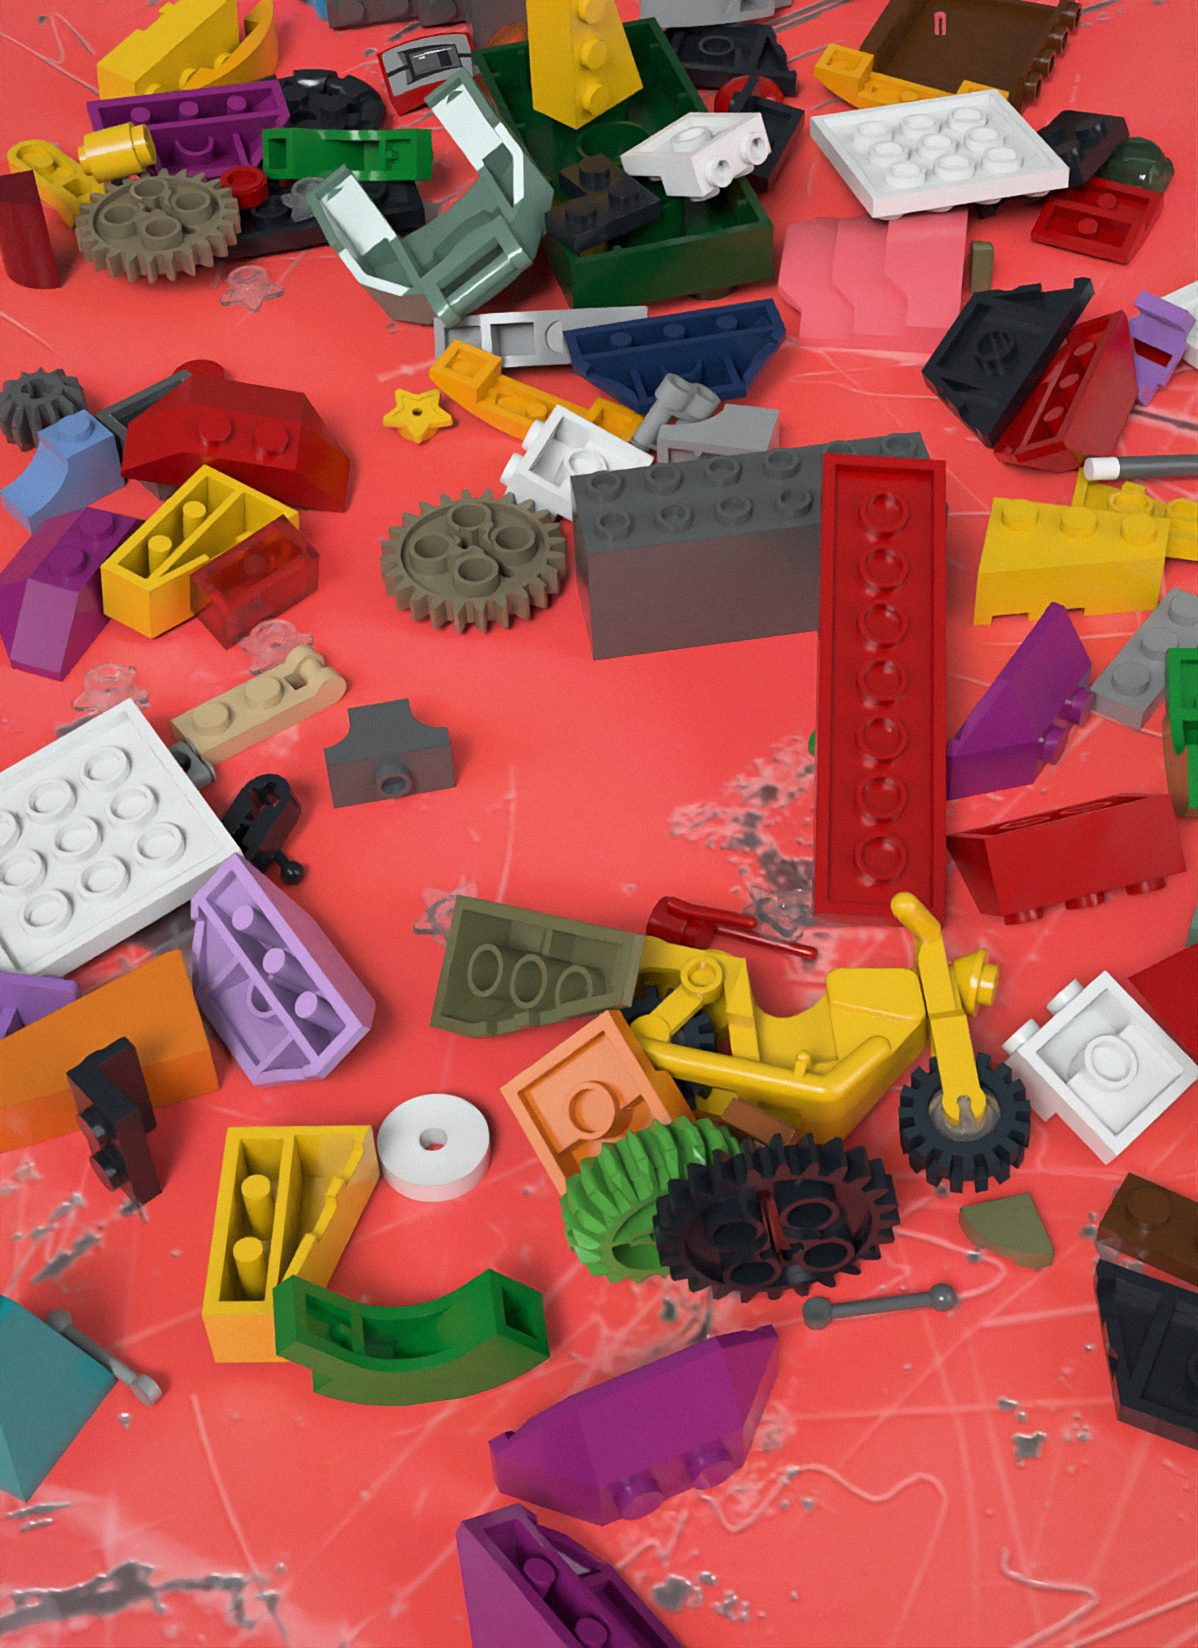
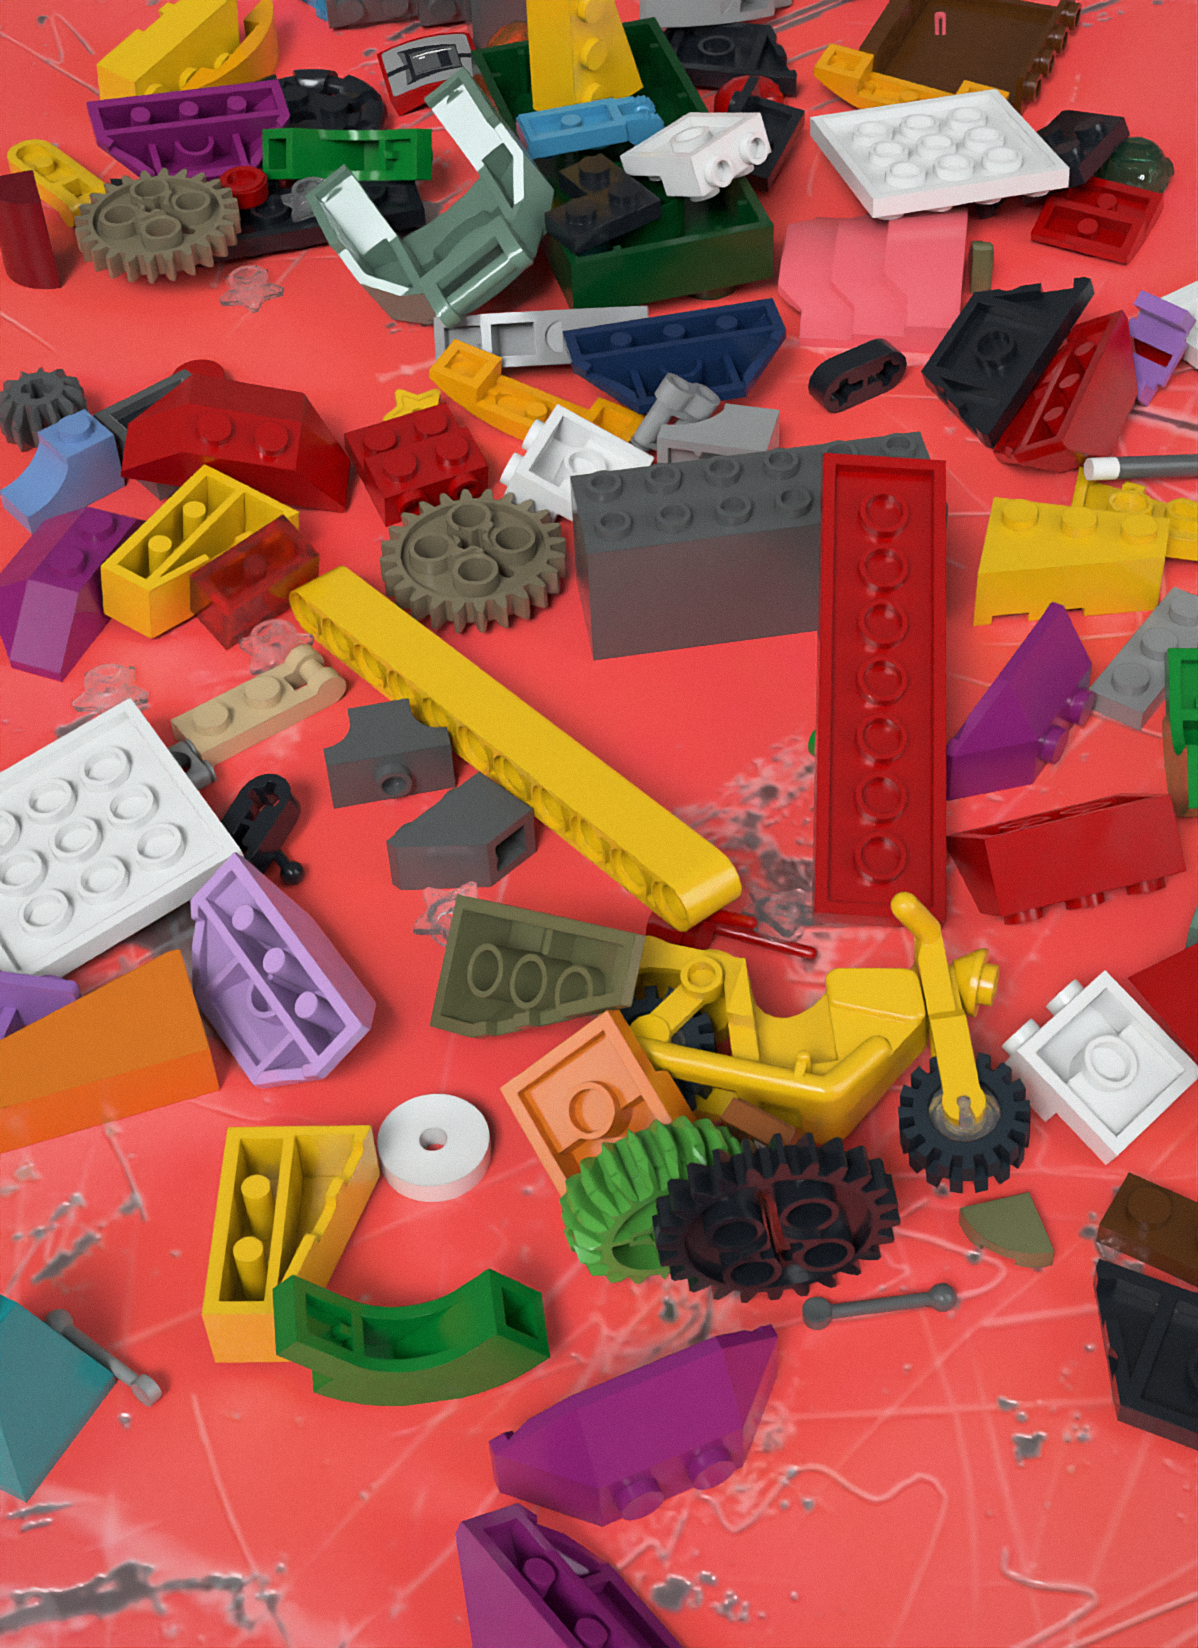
(116, 1118): bracket -> none
(117, 152): yellow brick -> none
(416, 461): none -> red plate
(465, 837): none -> dark grey slope
(520, 750): none -> yellow beam
(588, 126): none -> dark azure hinge
(857, 375): none -> black beam

